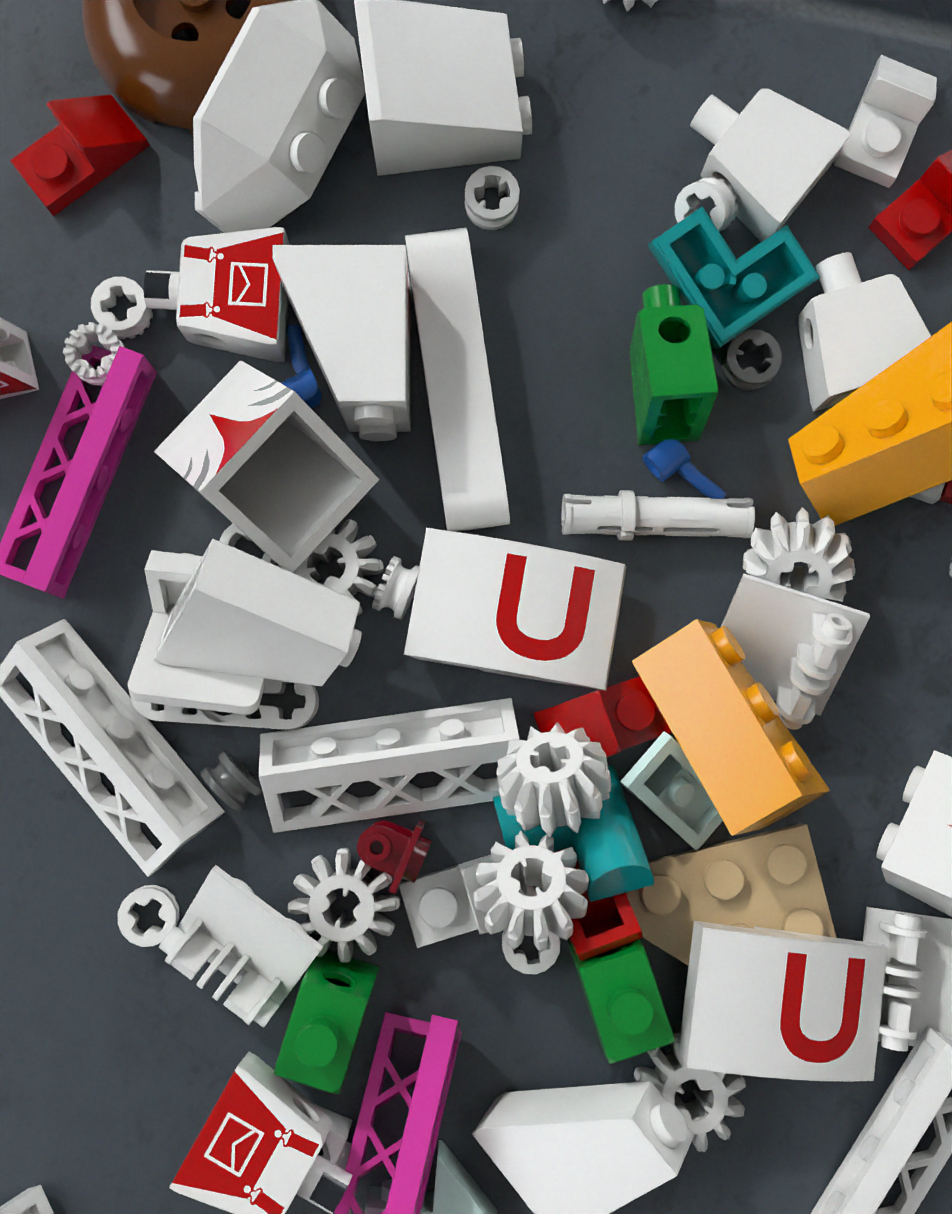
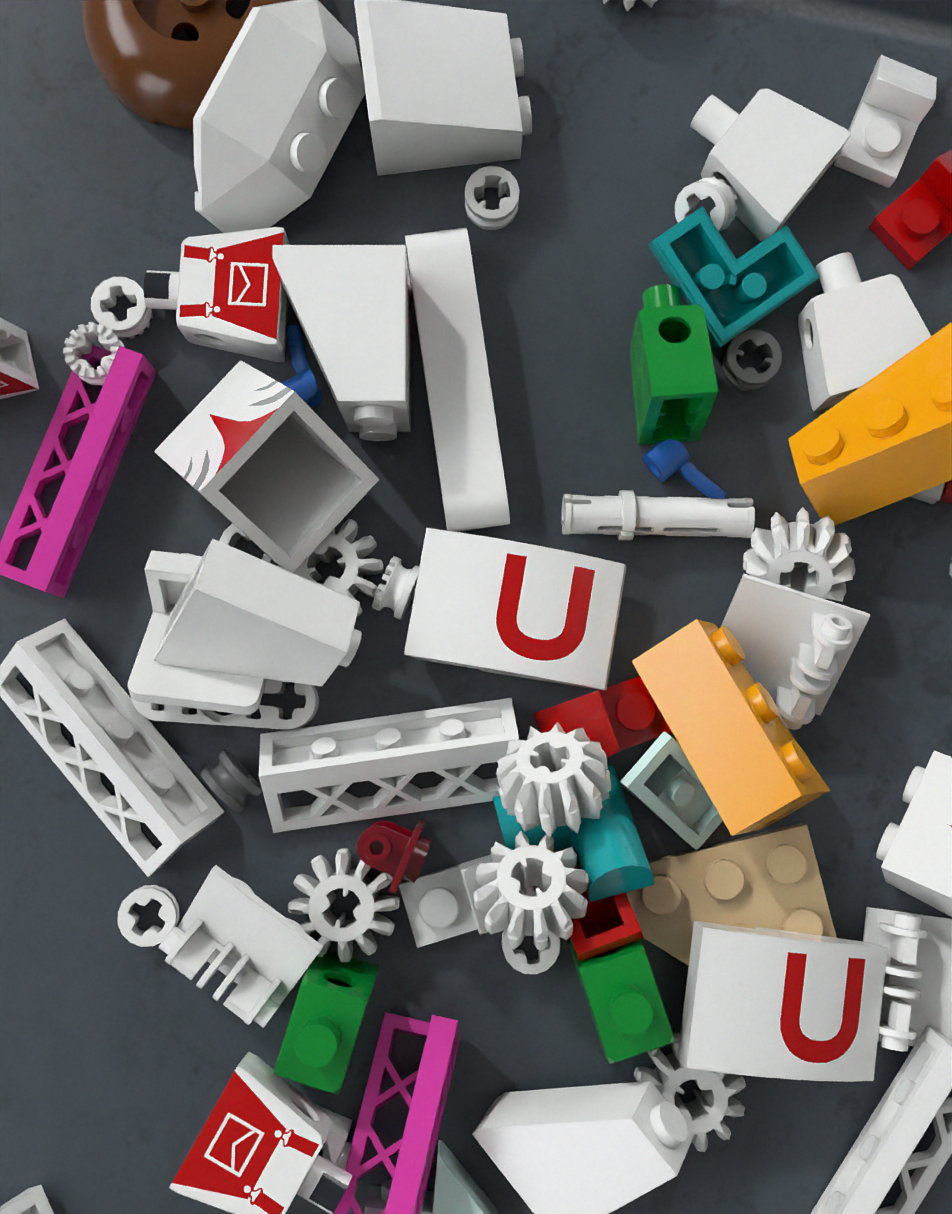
(81, 151): red slope -> none

